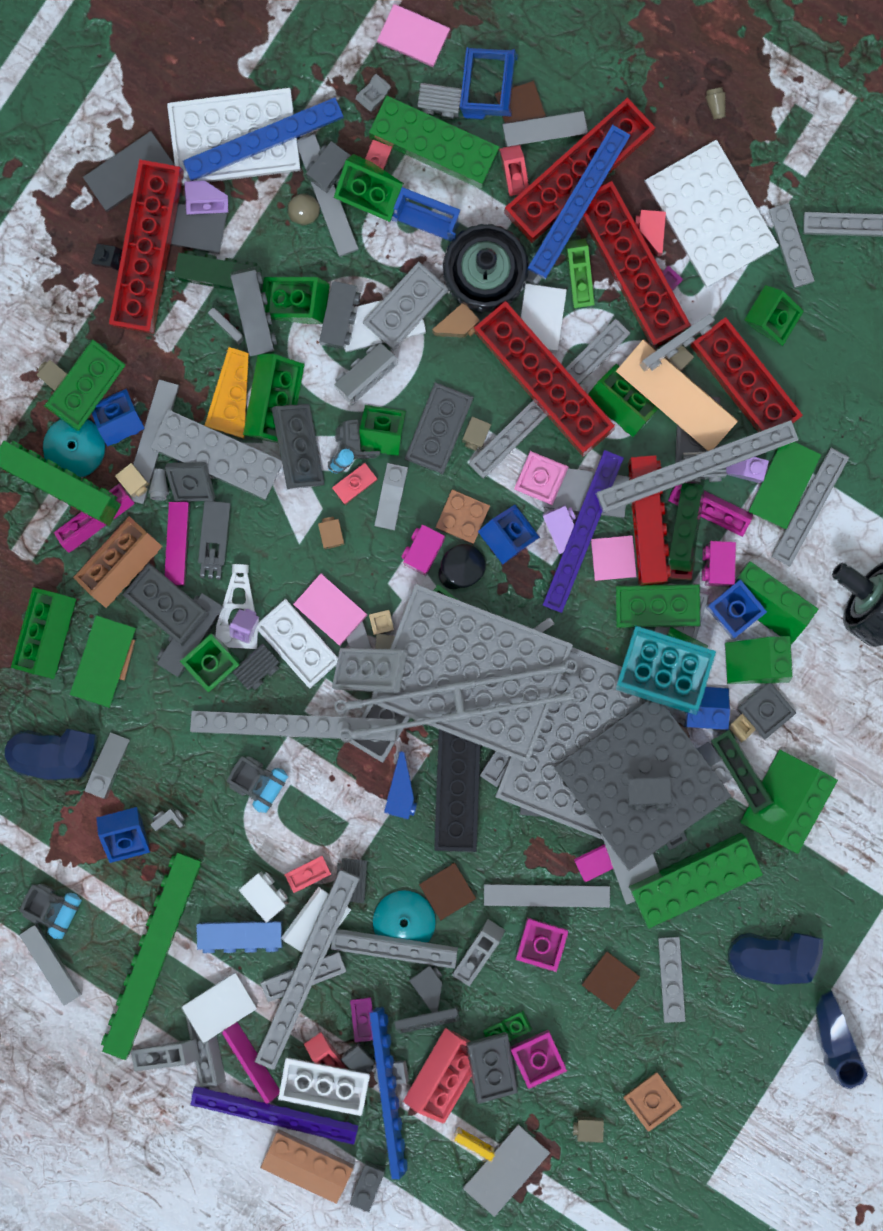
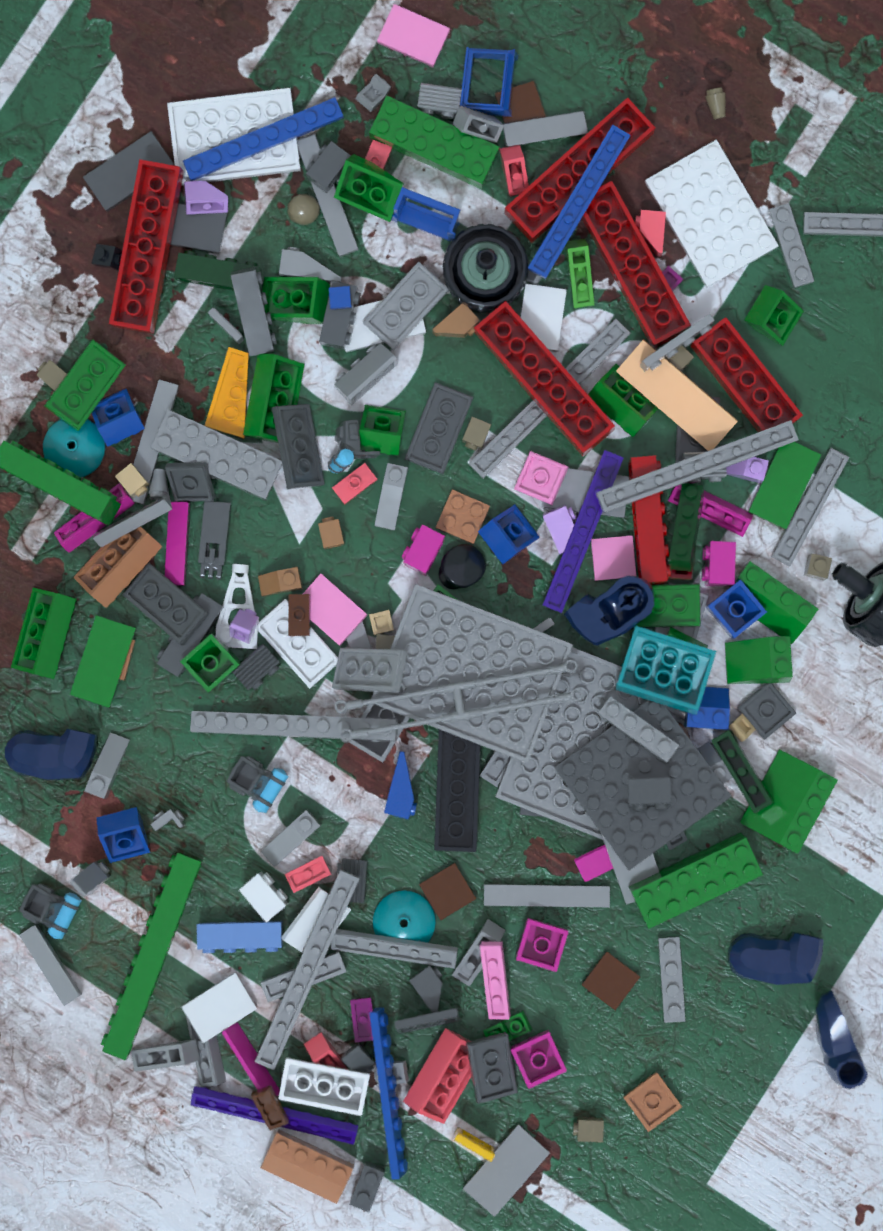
(90, 878): none -> light grey slope
(133, 521): none -> light grey slope
(270, 1107): none -> reddish brown plate
(280, 581): none -> medium nougat slope
(290, 838): none -> light grey slope
(299, 264): none -> light grey slope
(299, 615): none -> reddish brown plate
(340, 297): none -> blue tile
(478, 124): none -> light grey brick
(495, 980): none -> bright pink plate
(613, 611): none -> dark blue piece
(638, 729): none -> light grey plate
(817, 566): none -> dark tan brick

